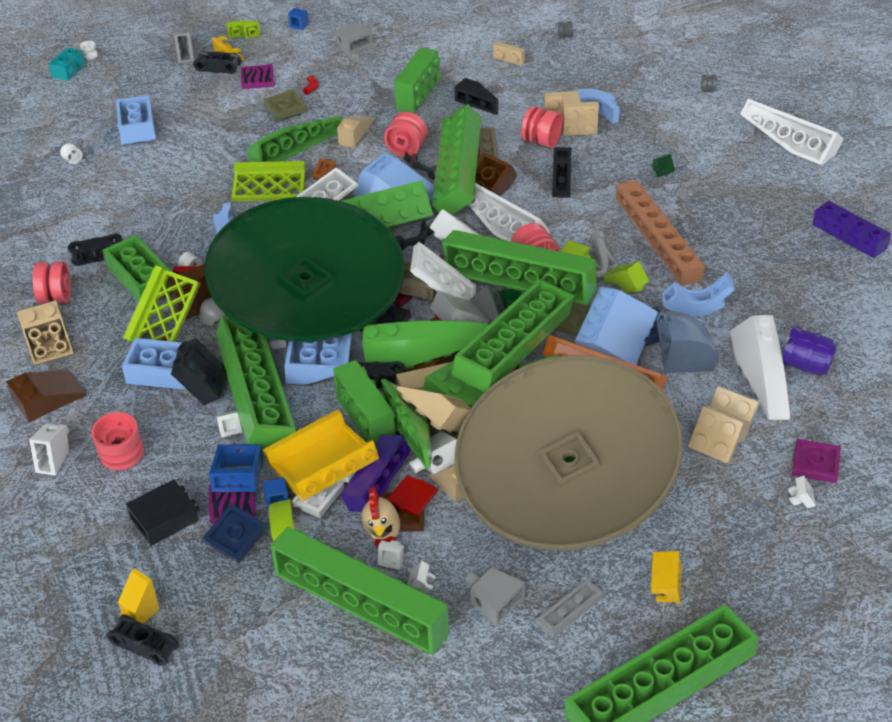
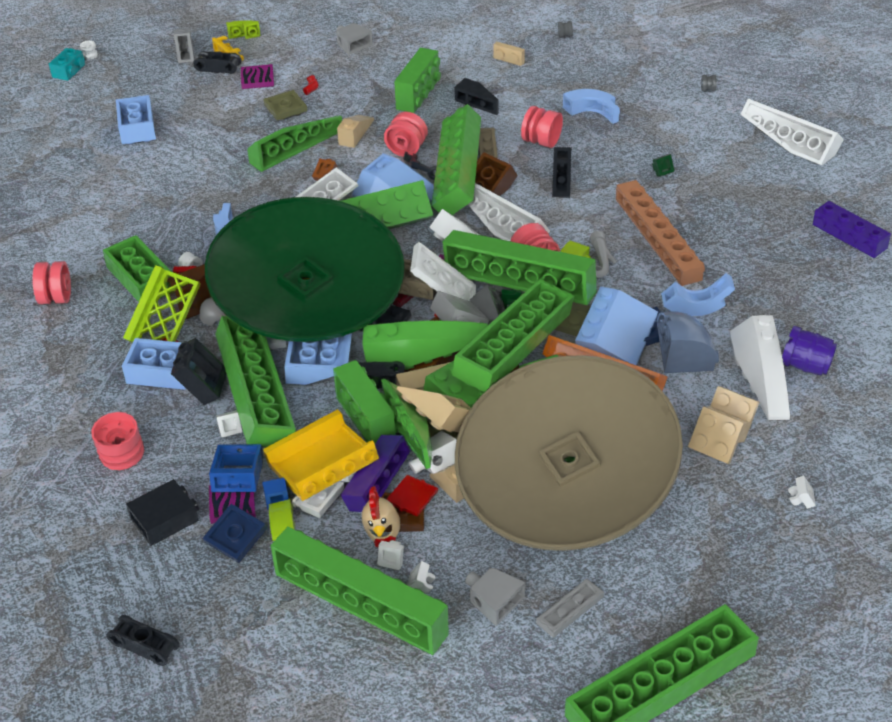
(43, 392): reddish brown slope -> none
(45, 333): tan slope -> none
(49, 448): white torso -> none
(71, 153): white wheel -> none
(91, 249): black piece -> none
(138, 597): yellow slope -> none
(268, 170): lime fence -> none
(298, 18): blue plate -> none
(424, 232): black piece -> none
(578, 116): tan bracket -> none
(628, 277): lime arch -> none
(666, 576): yellow hinge -> none
(816, 460): magenta tile -> none

